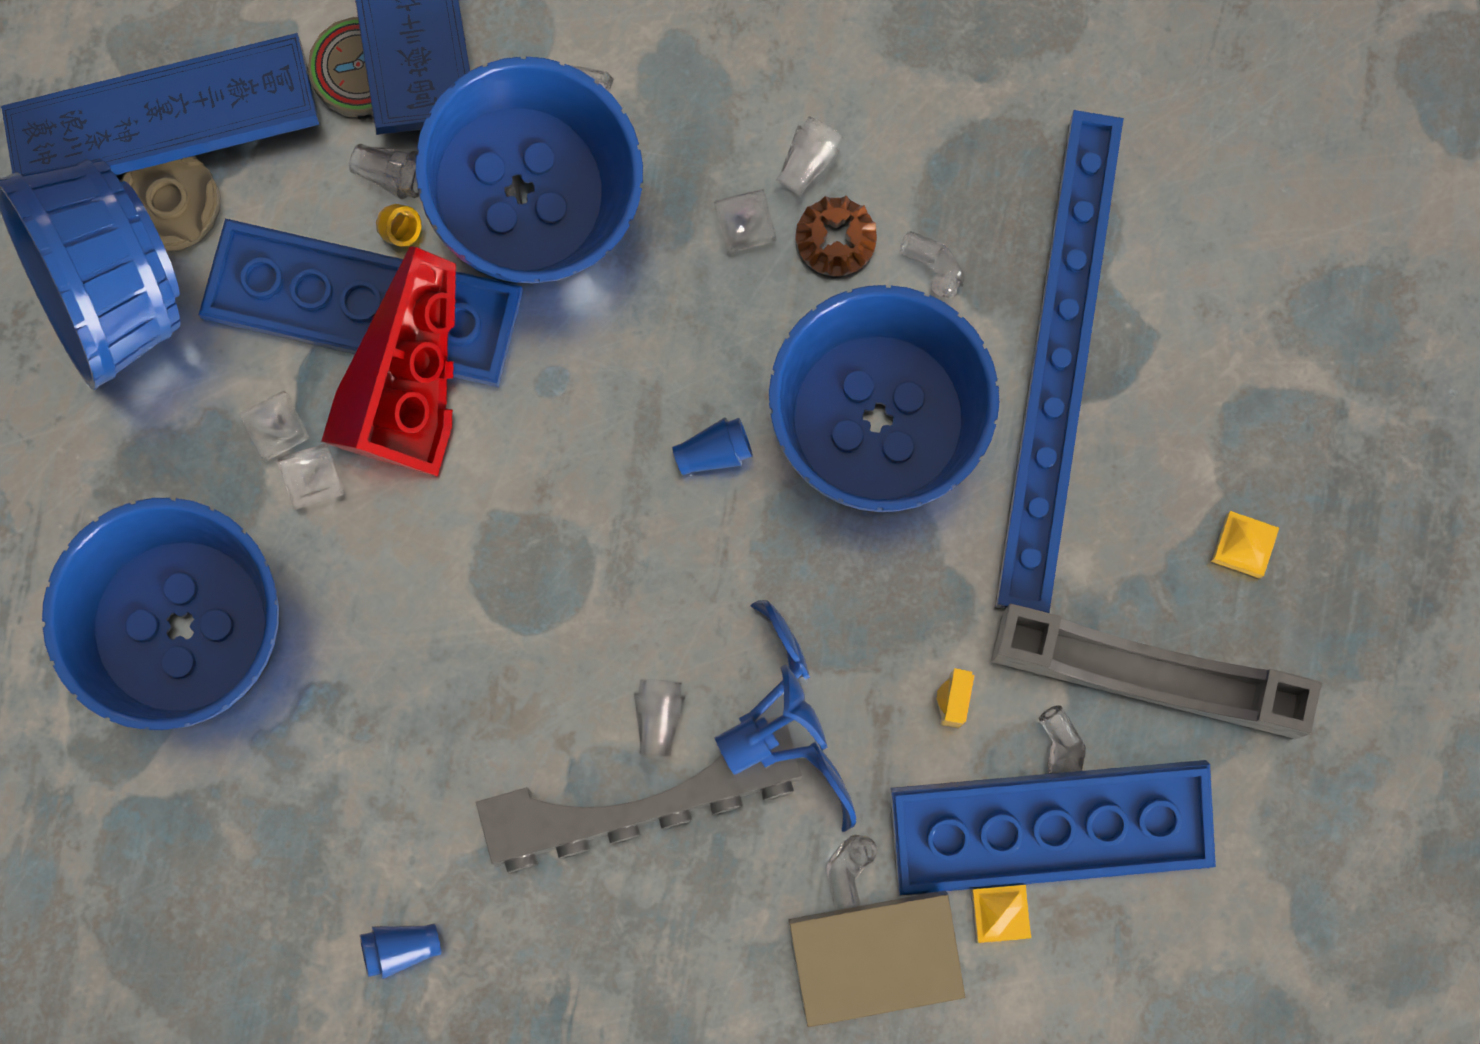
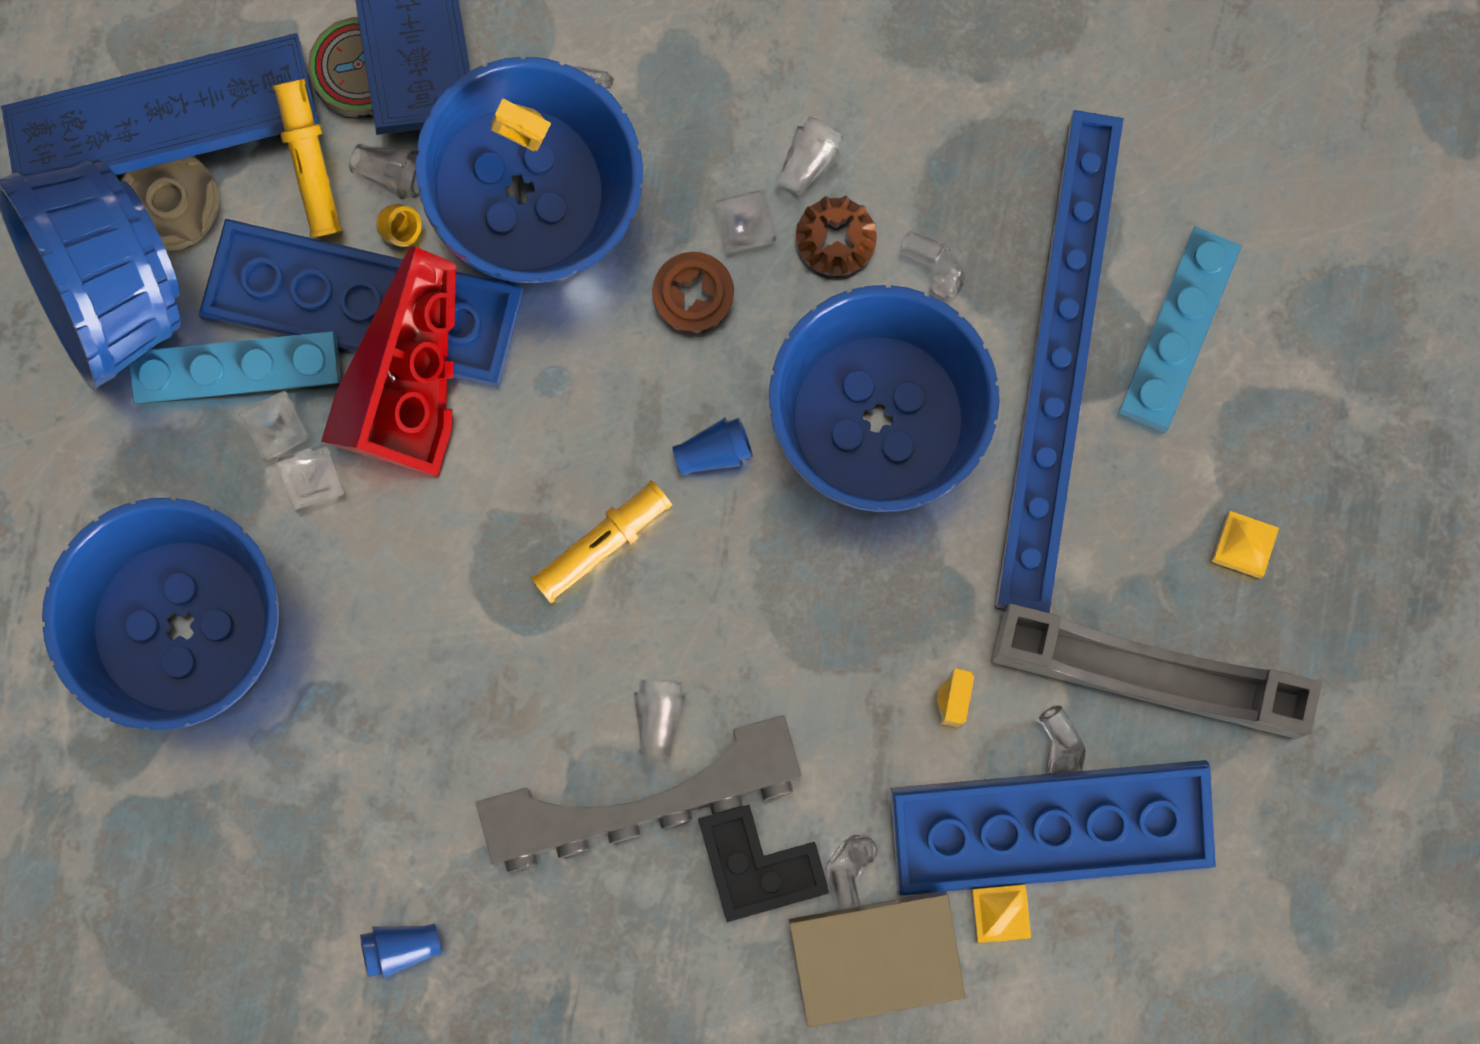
(236, 367): none -> dark azure plate
(307, 157): none -> yellow pin
(520, 124): none -> yellow tile
(601, 541): none -> yellow pin
(683, 271): none -> dark orange gear
(747, 878): none -> black plate
(753, 740): blue plant -> none
(1179, 329): none -> dark azure plate

